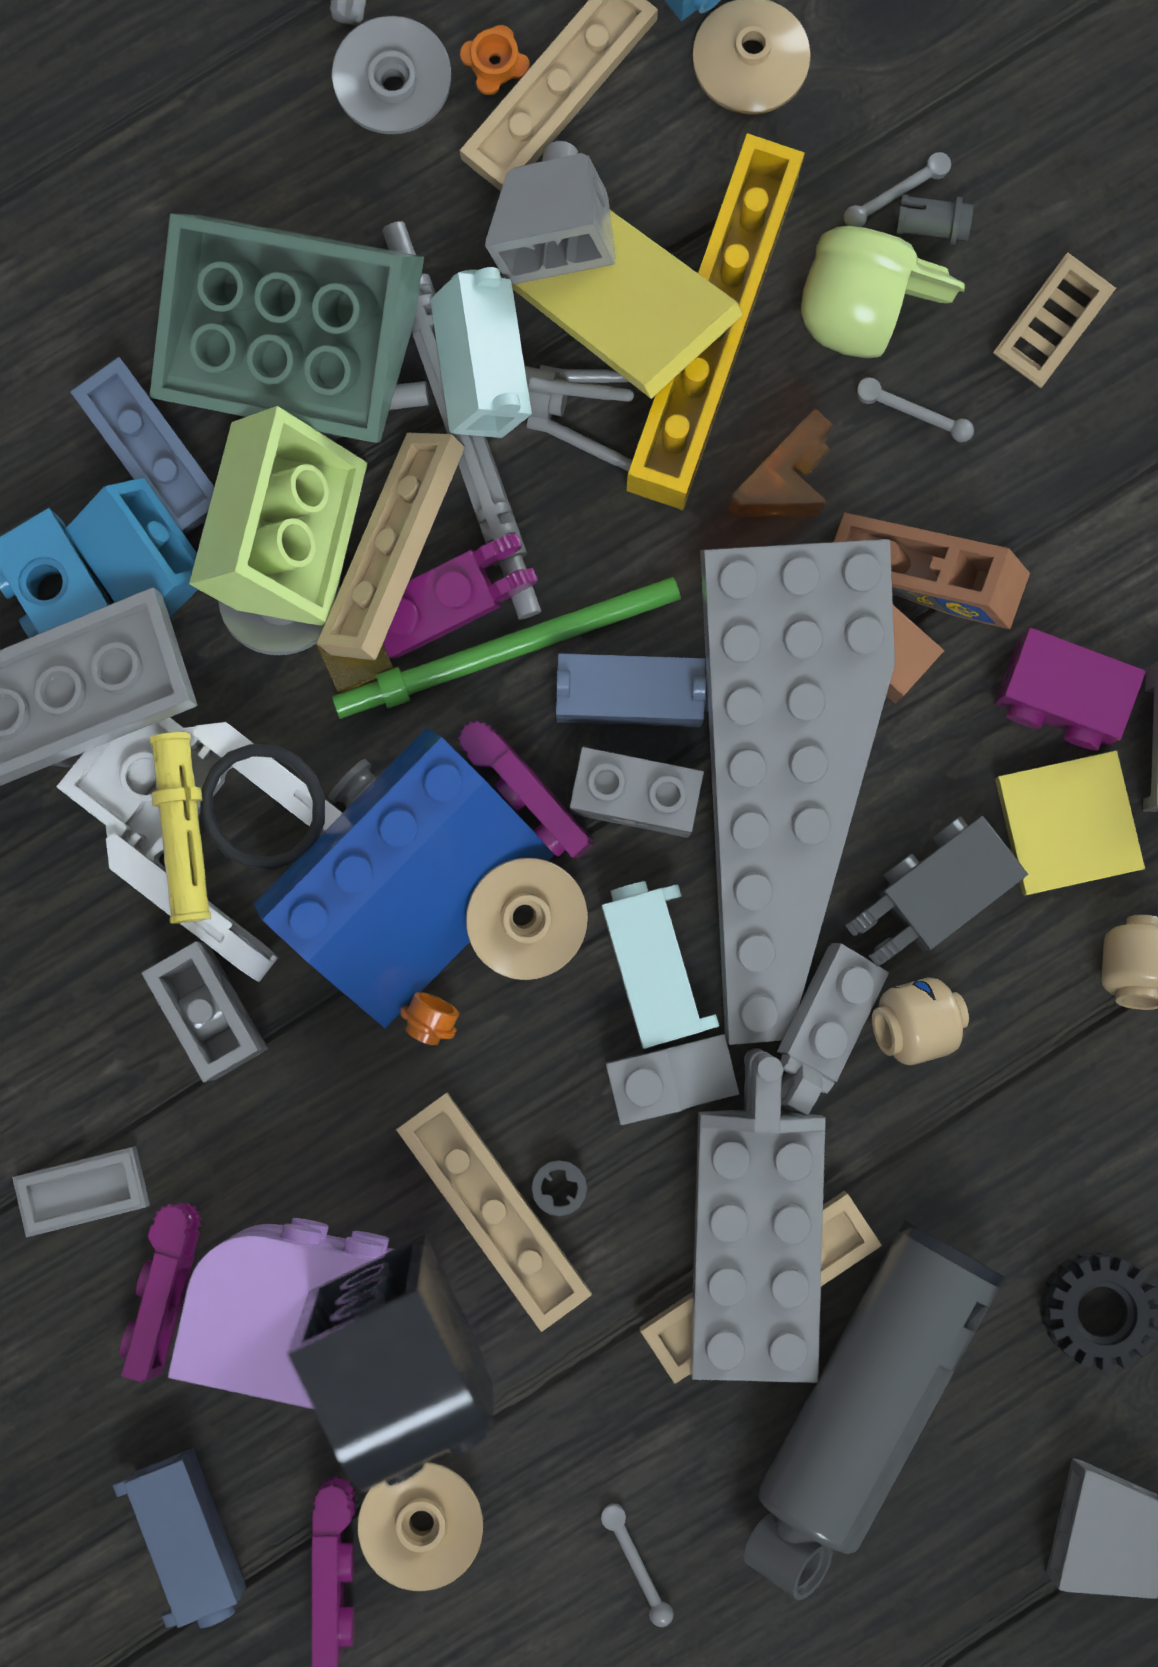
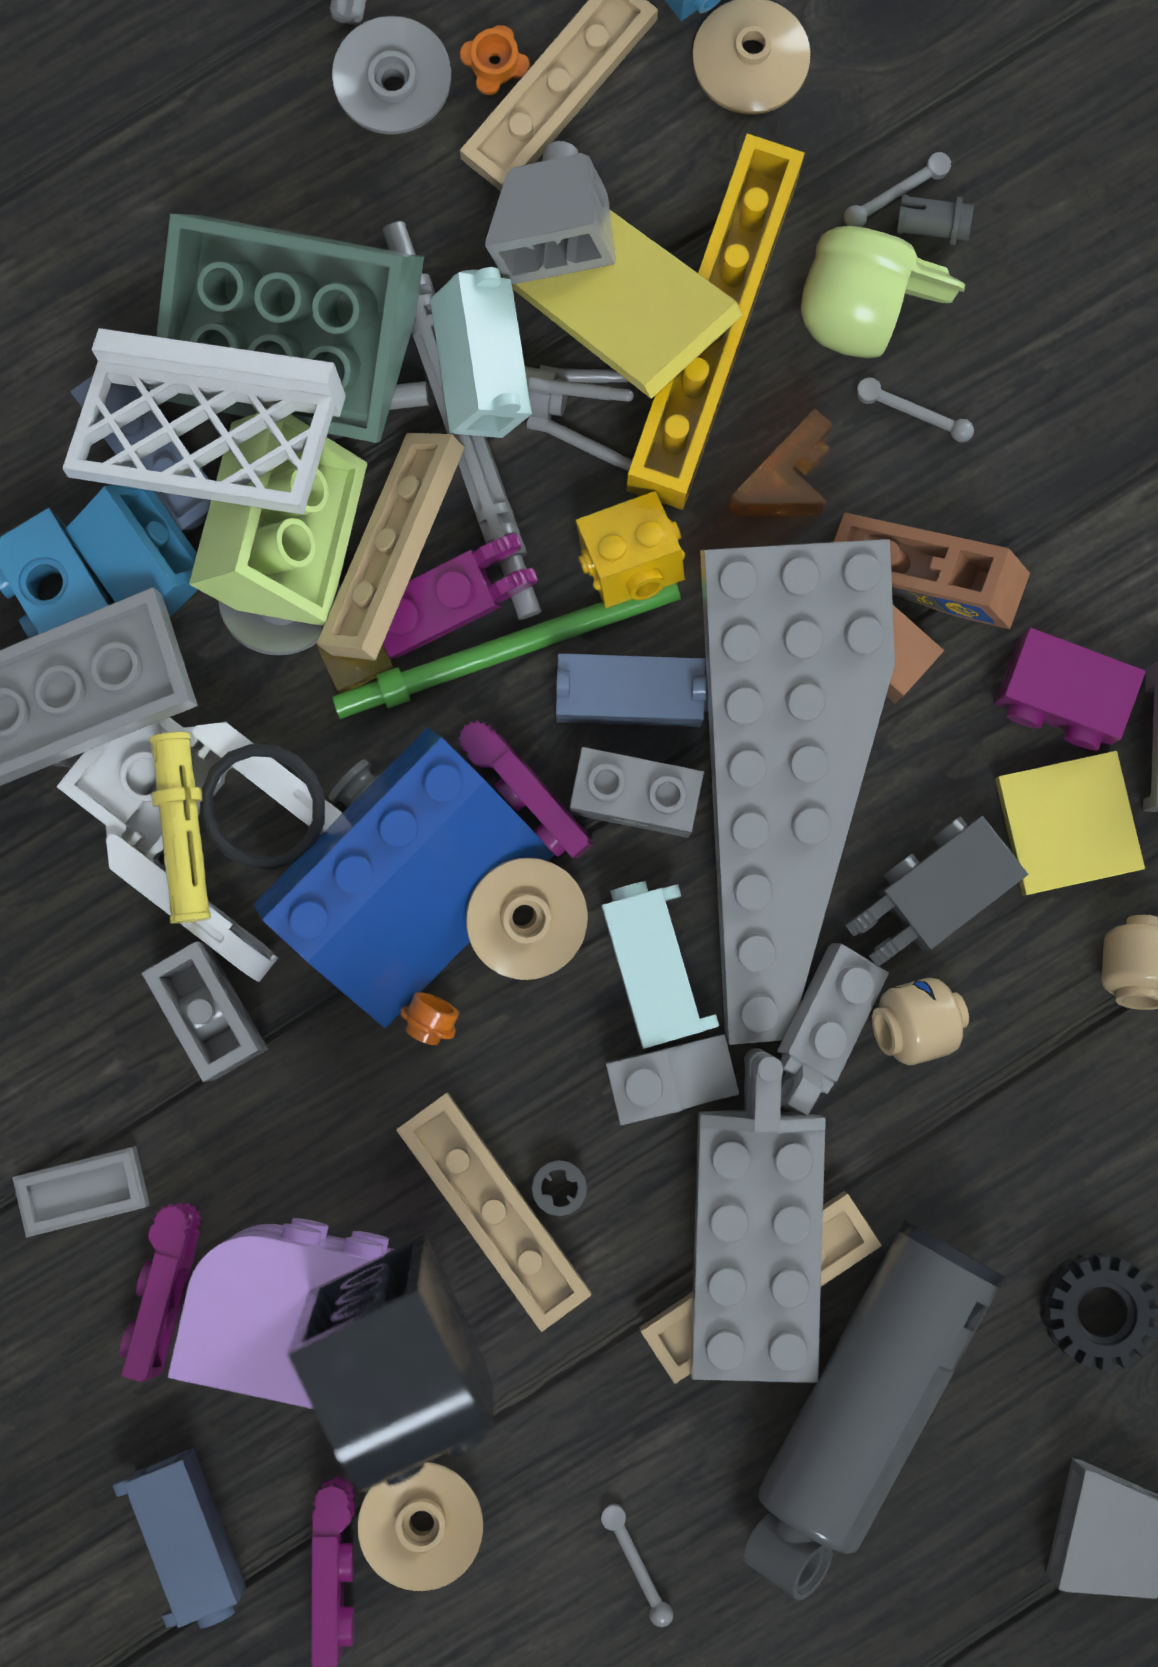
(225, 377): none -> white fence
(630, 550): none -> yellow head
(1085, 281): tan slope -> none

